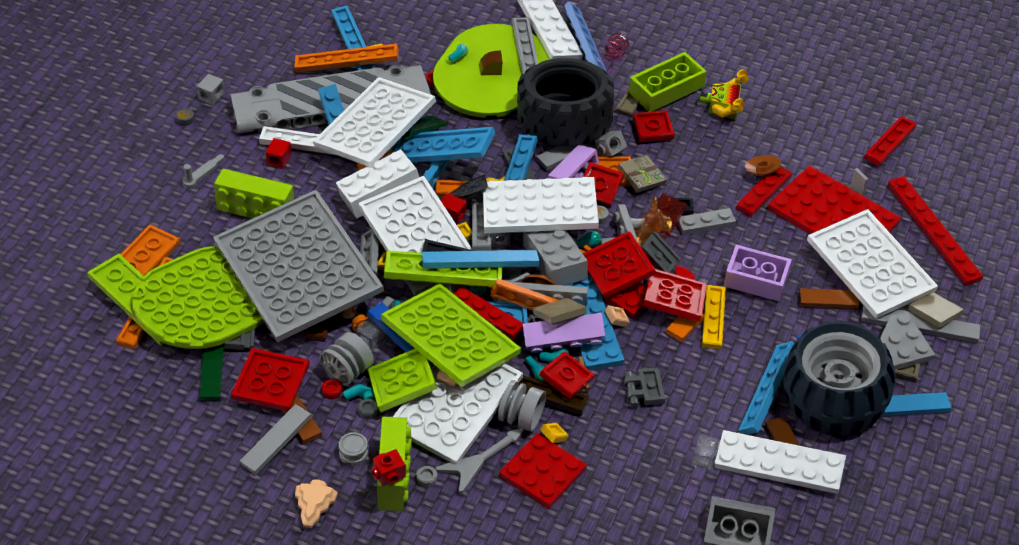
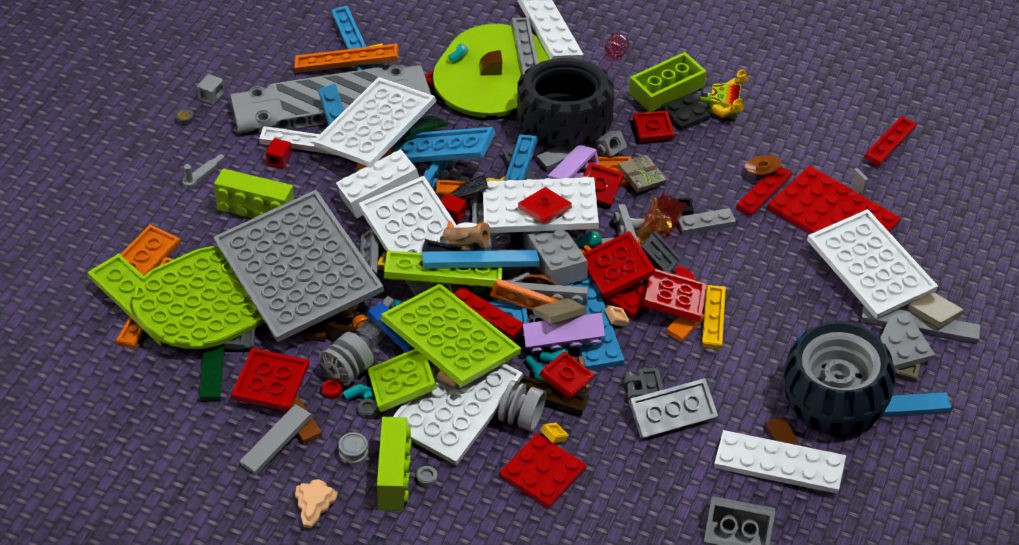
(335, 330): none -> dark brown slope
(388, 467): red brick -> none
(467, 234): none -> medium nougat animal
(470, 466): light grey piece -> none
(544, 205): none -> red plate
(583, 35): medium blue plate -> none
(602, 214): light grey tile -> none
(627, 105): dark tan tile -> none
(673, 408): none -> light grey plate
(686, 112): none -> pearl dark grey plate
(705, 452): clear brick -> none
(757, 273): lavender brick -> none
(766, 390): dark azure plate -> none
(828, 298): dark orange tile -> none
(935, 231): red plate -> none

